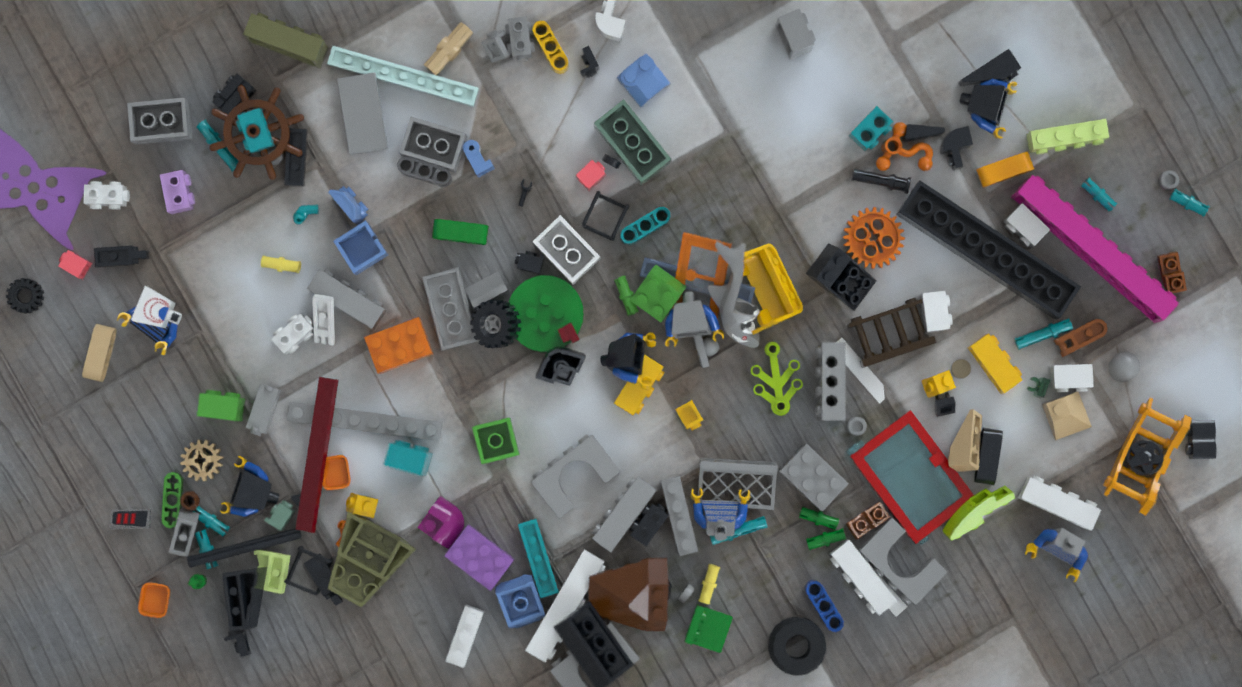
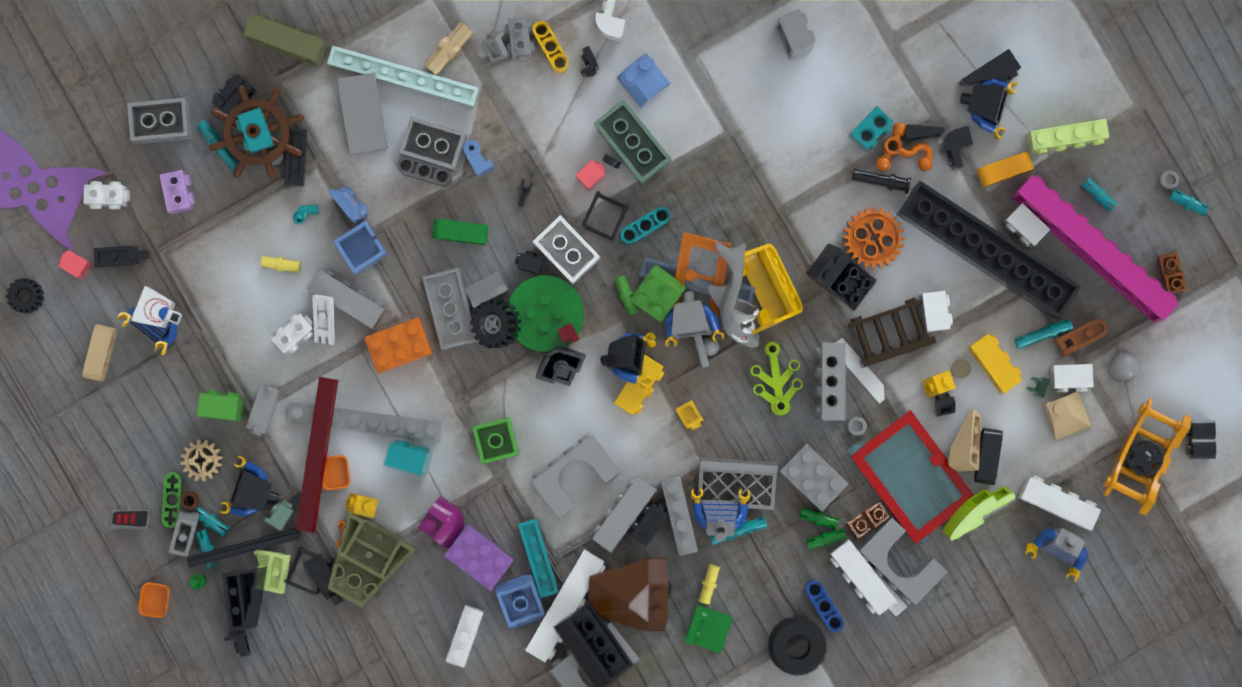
(685, 594): light grey tile -> none

